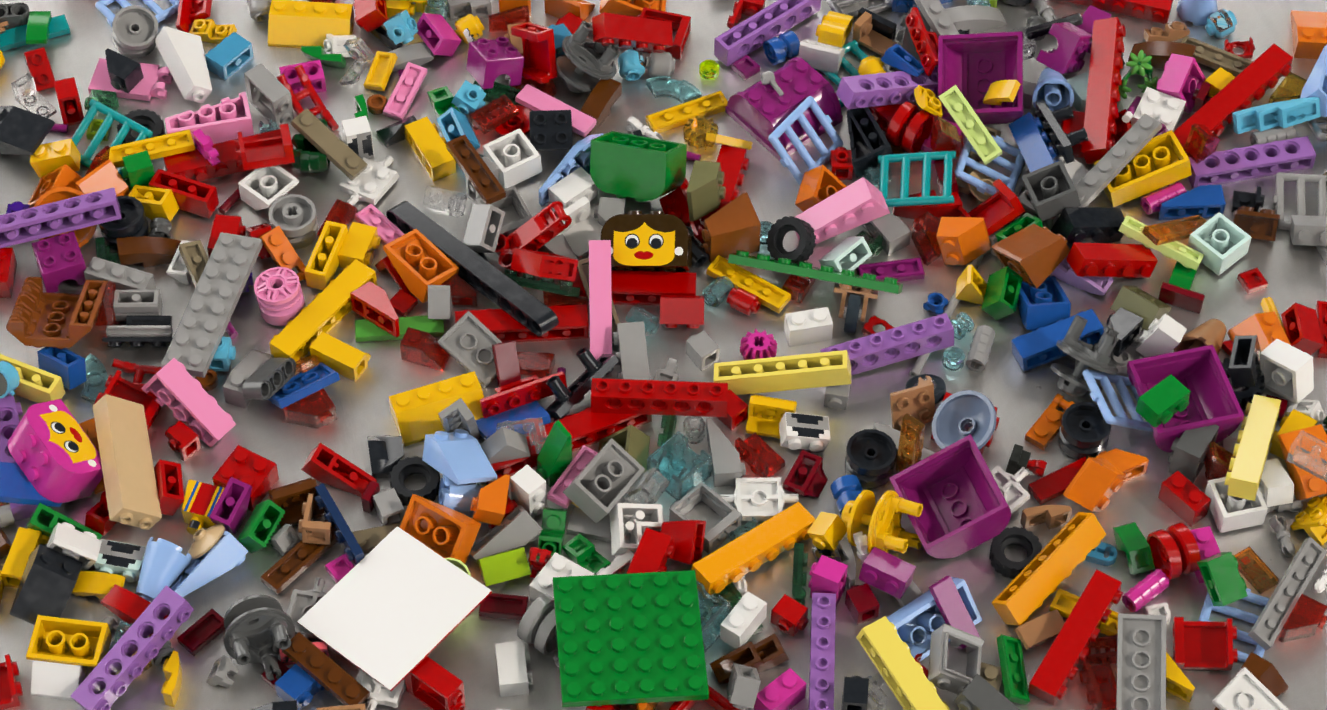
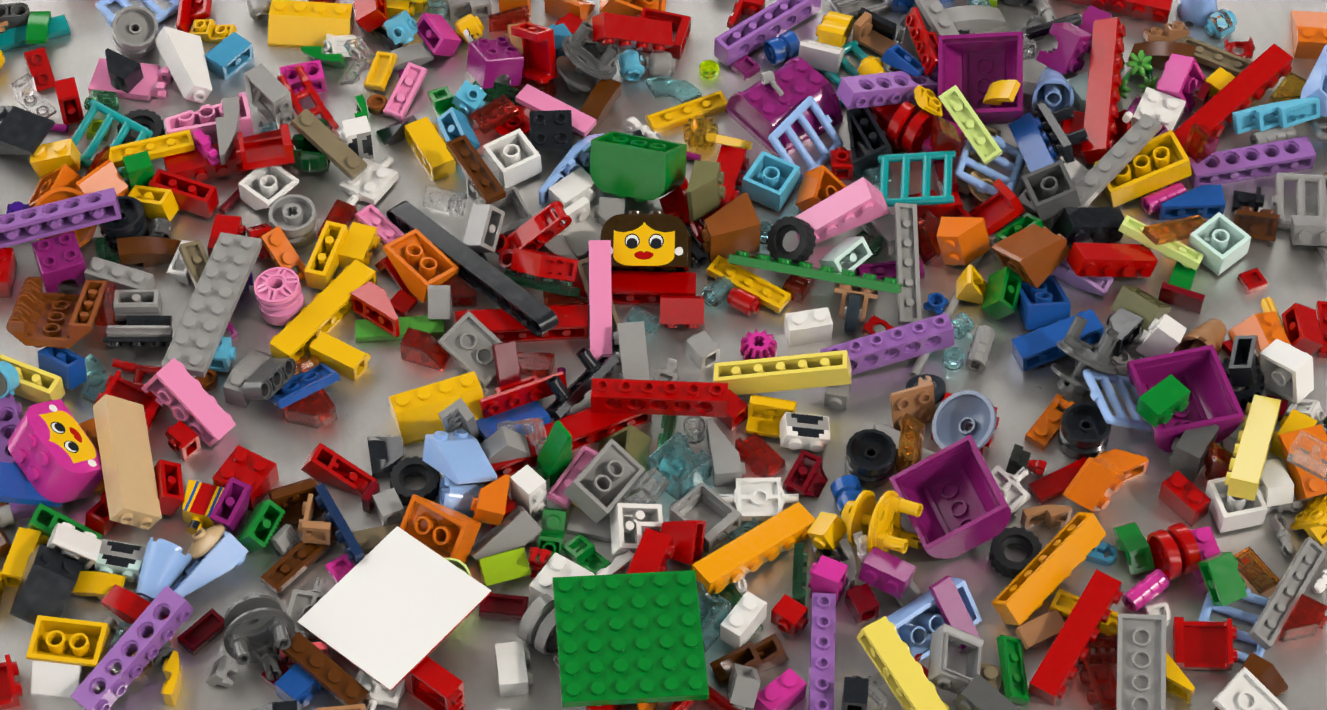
(228, 127): none -> light grey slope
(771, 180): none -> medium azure brick
(907, 263): none -> light grey plate

